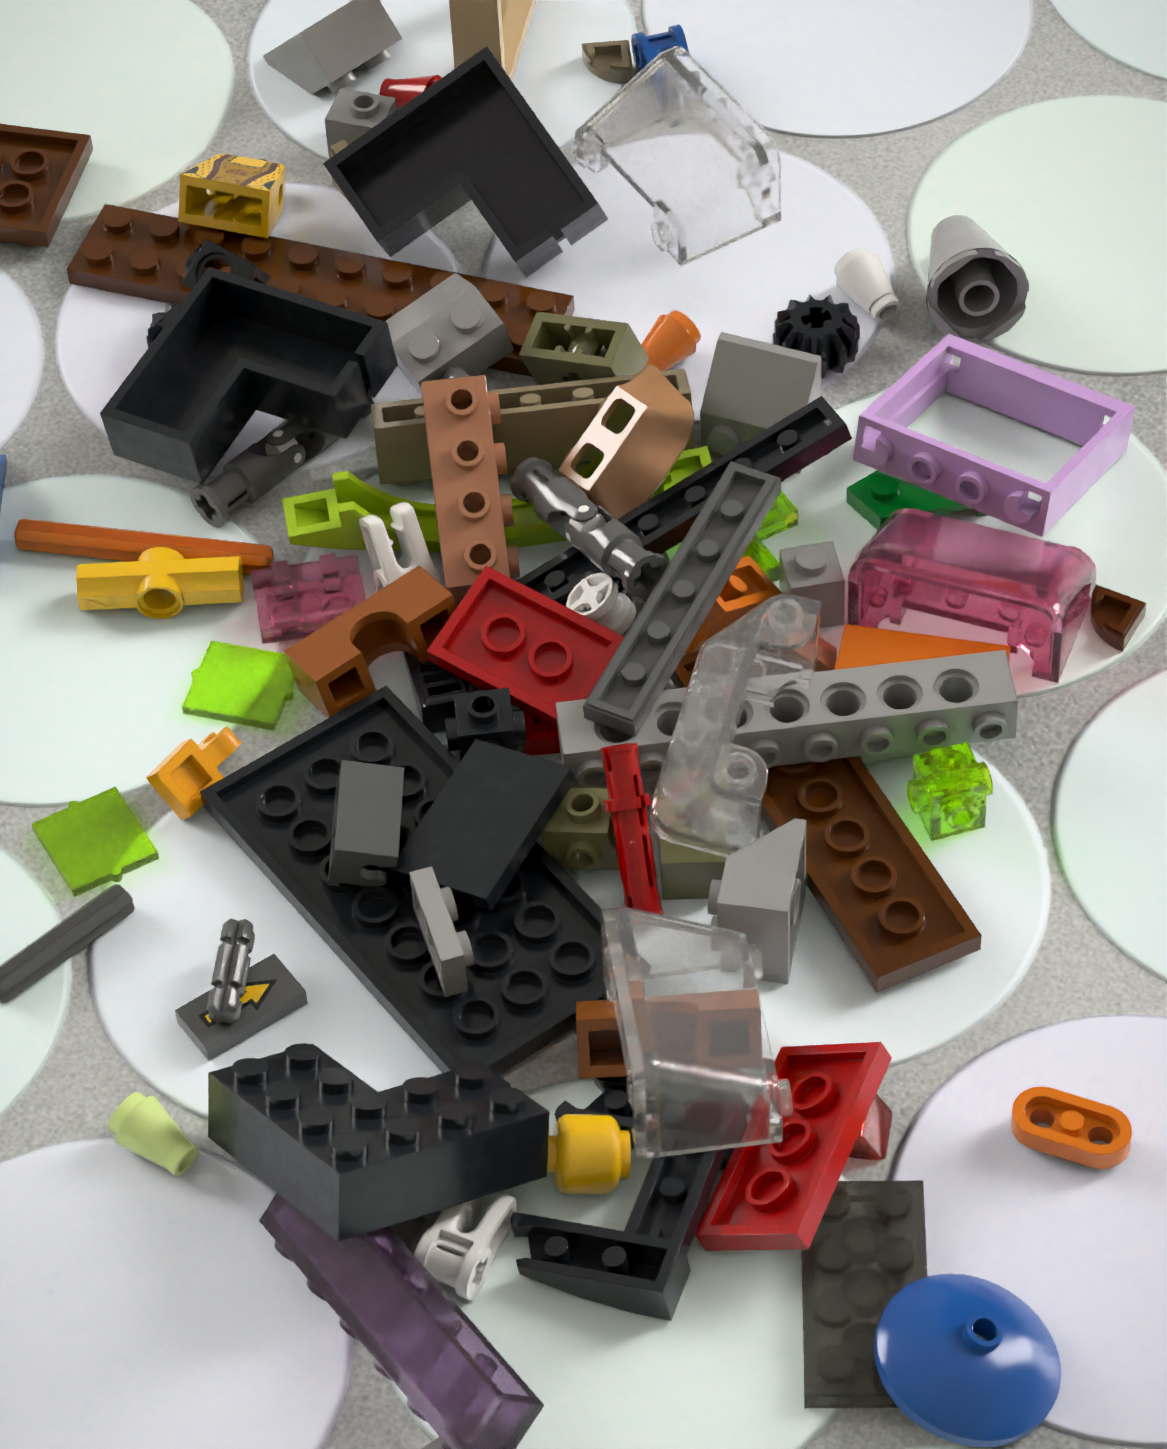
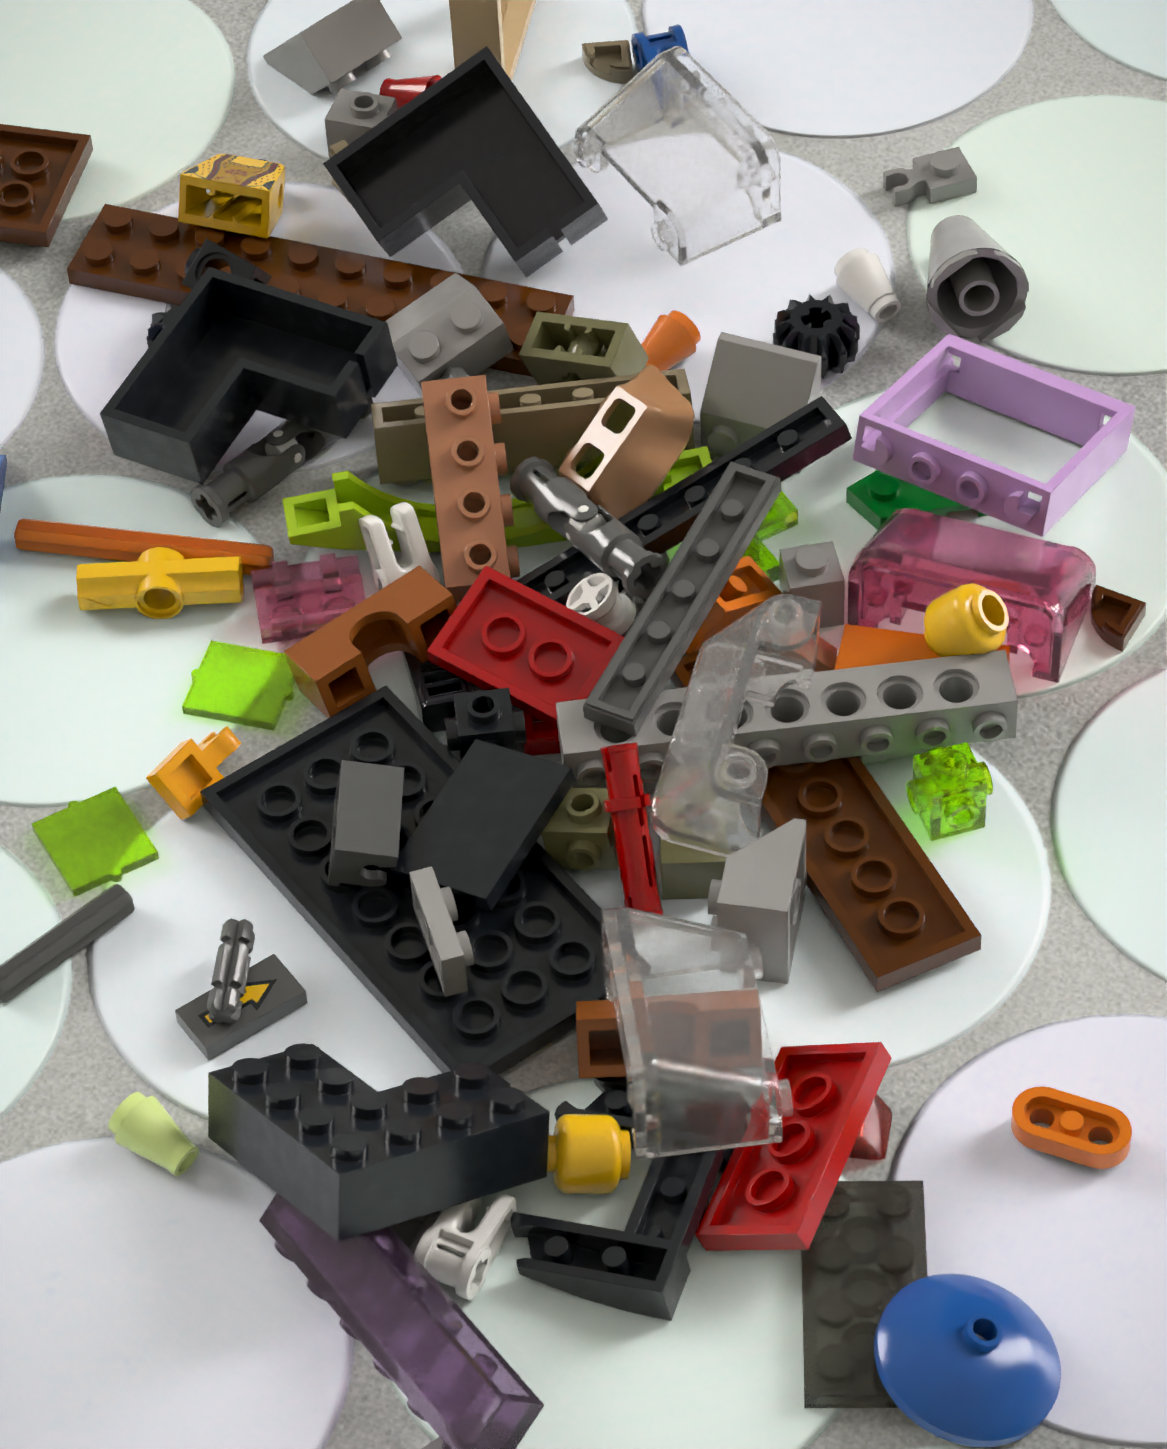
(935, 175): none -> light grey plate
(966, 622): none -> yellow head

